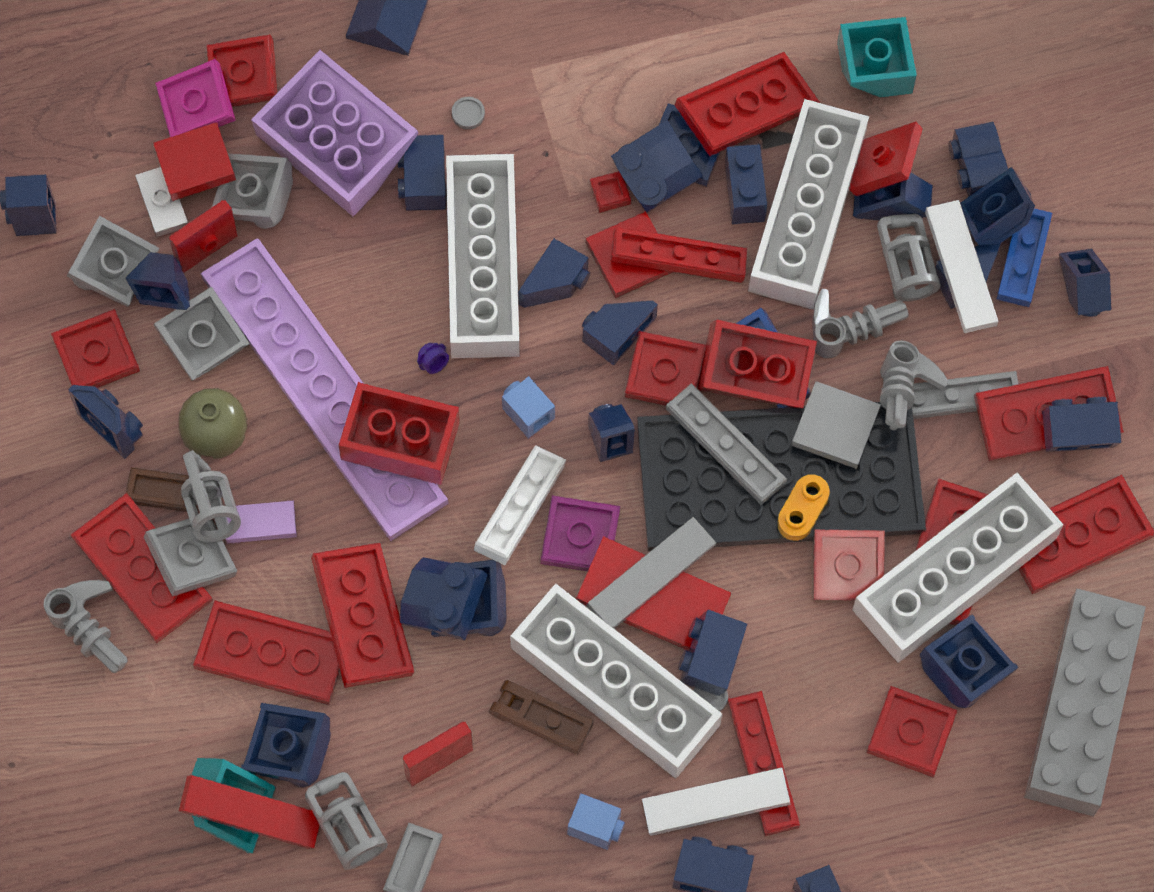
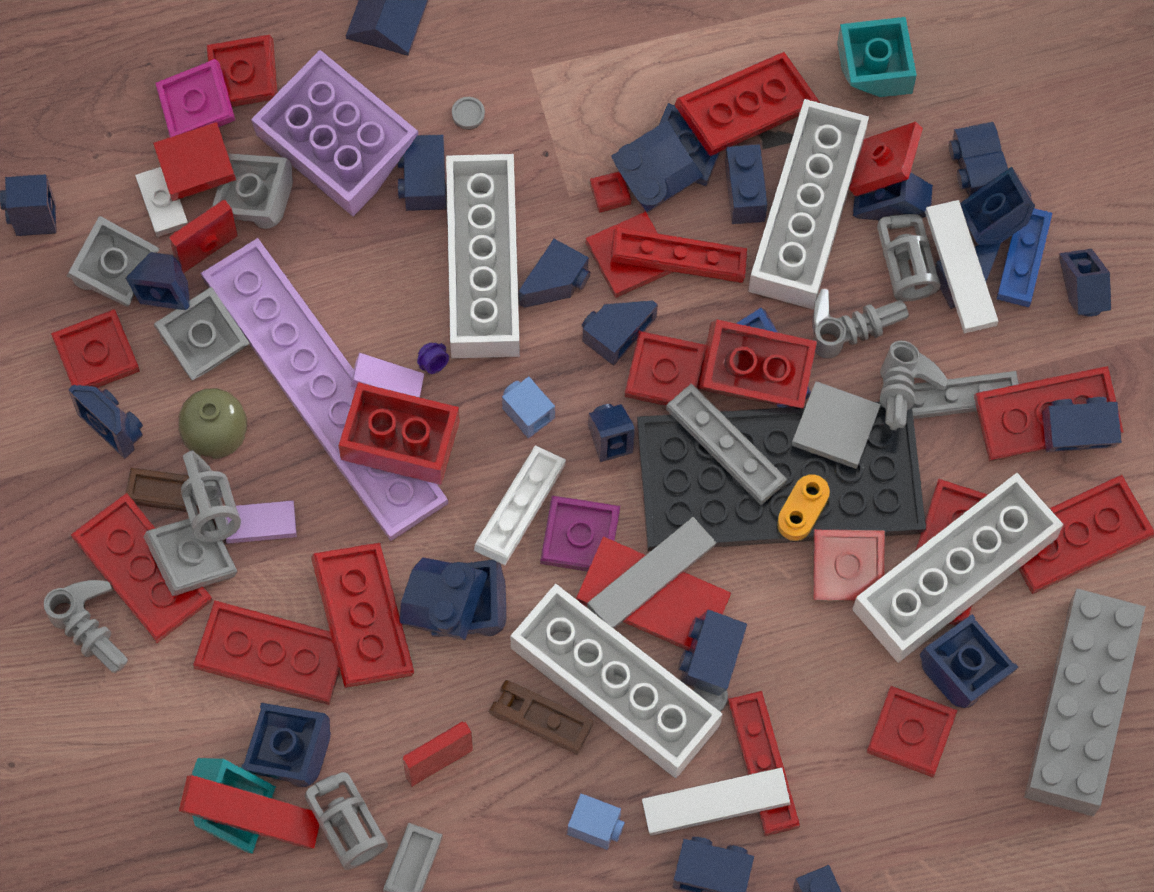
(386, 375): none -> lavender tile

